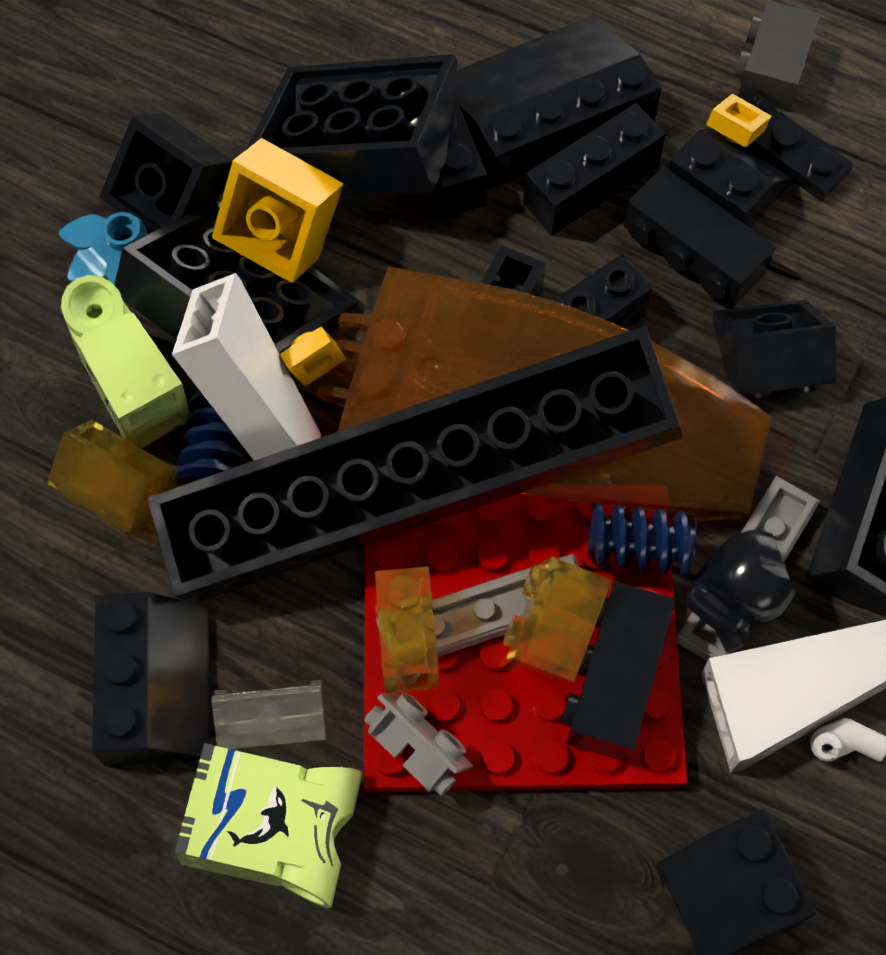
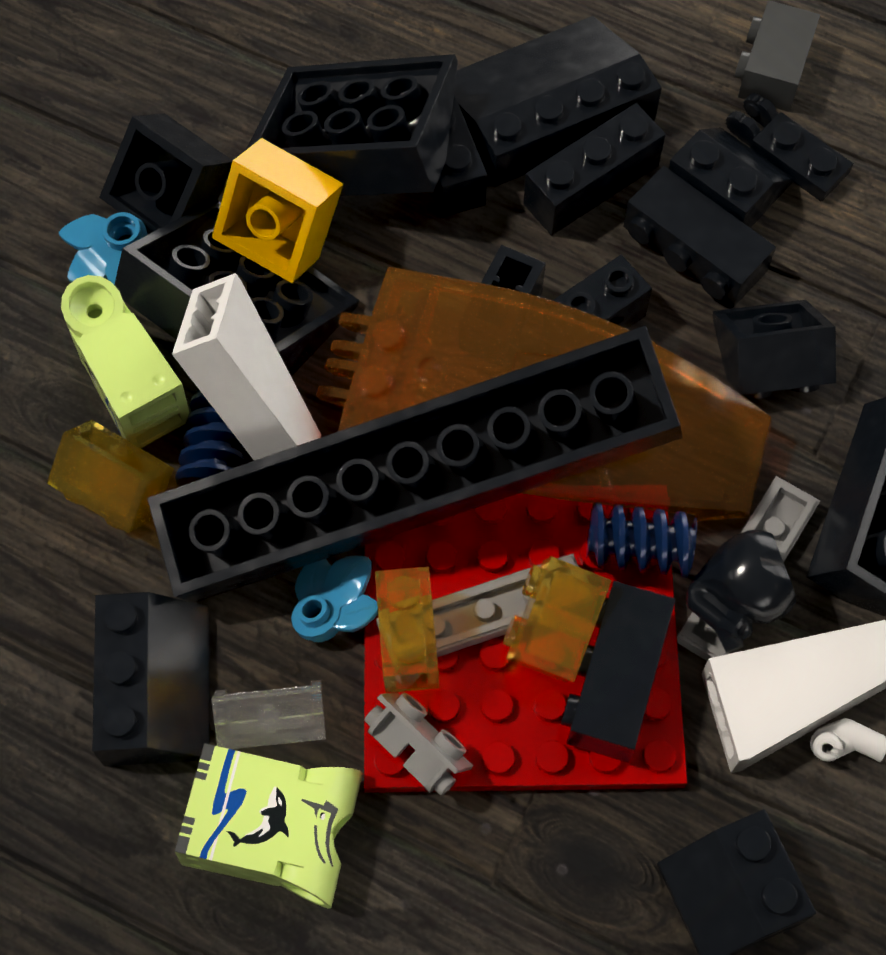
(312, 356): yellow plate -> none
(336, 594): none -> dark azure plate
(738, 121): yellow plate -> none

